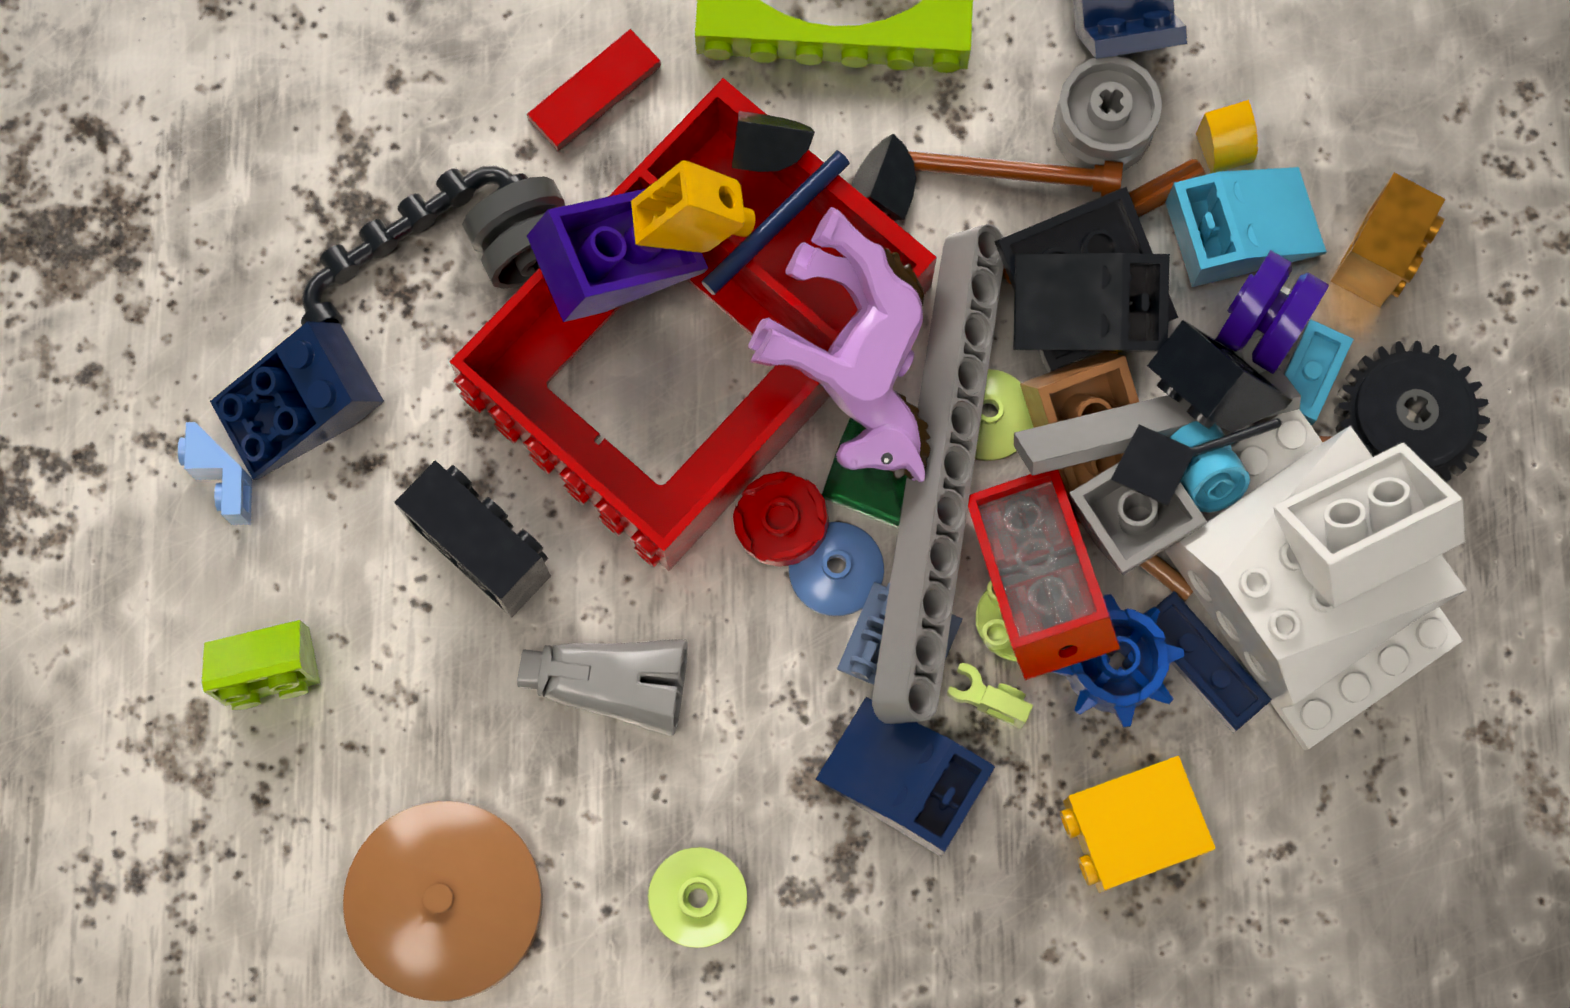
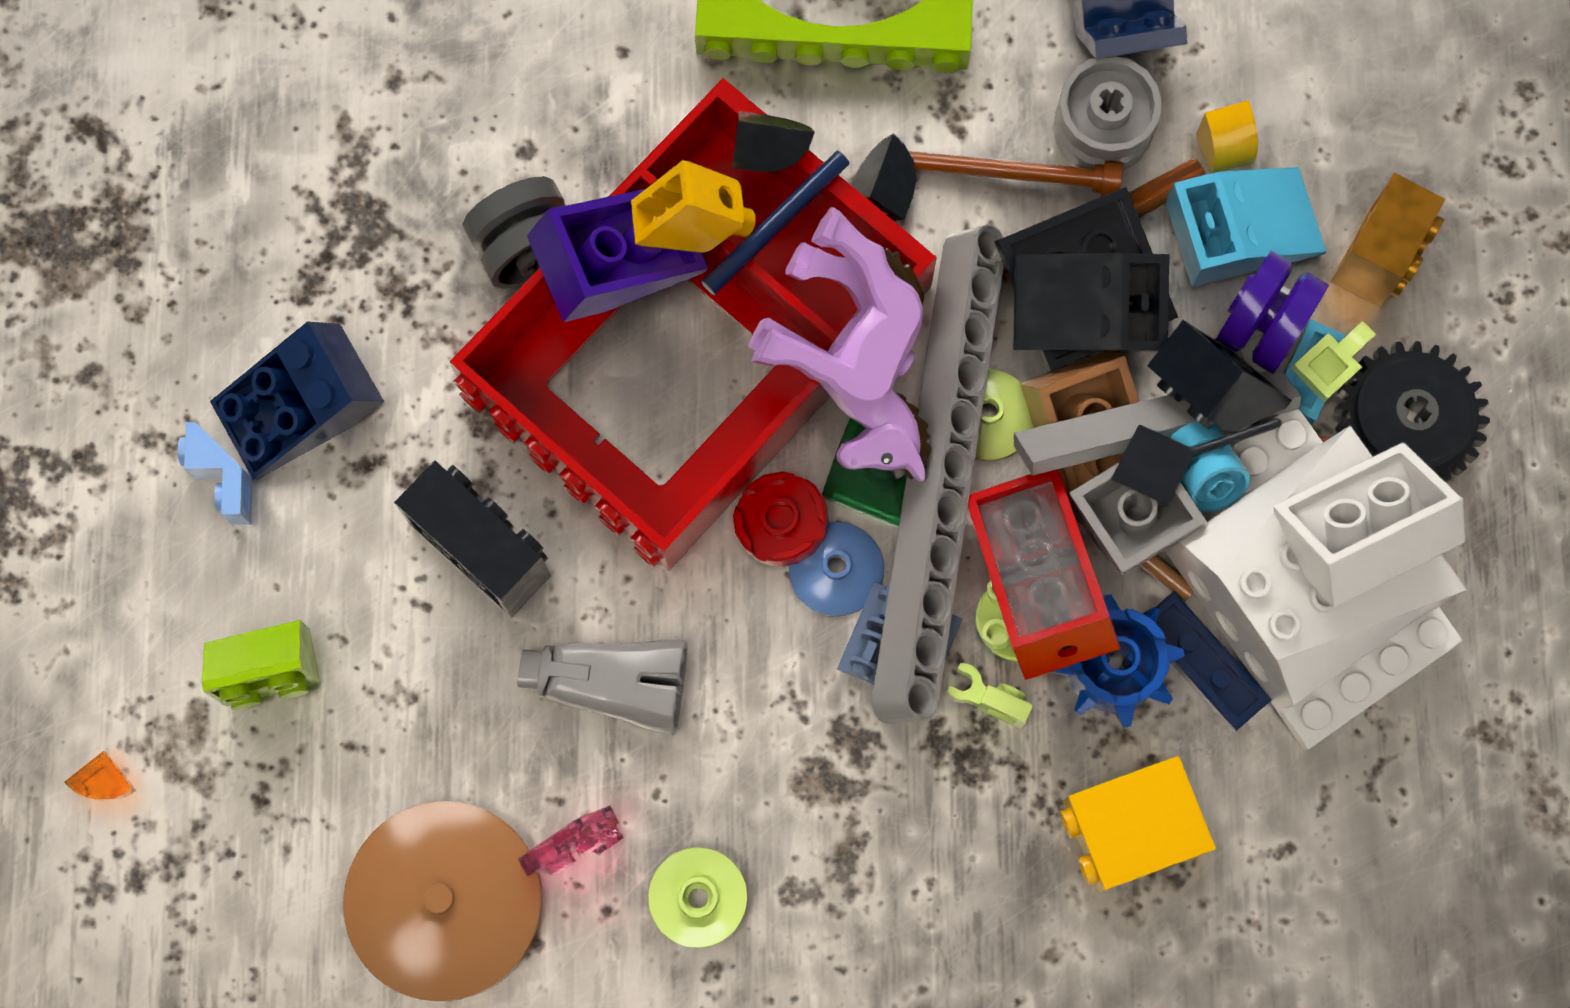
(101, 780): none -> clear orange tile
(382, 240): black bar -> none
(588, 833): none -> clear pink hinge
(594, 90): red tile -> none
(906, 777): dark blue slope -> none
(1332, 363): none -> yellowish green plate

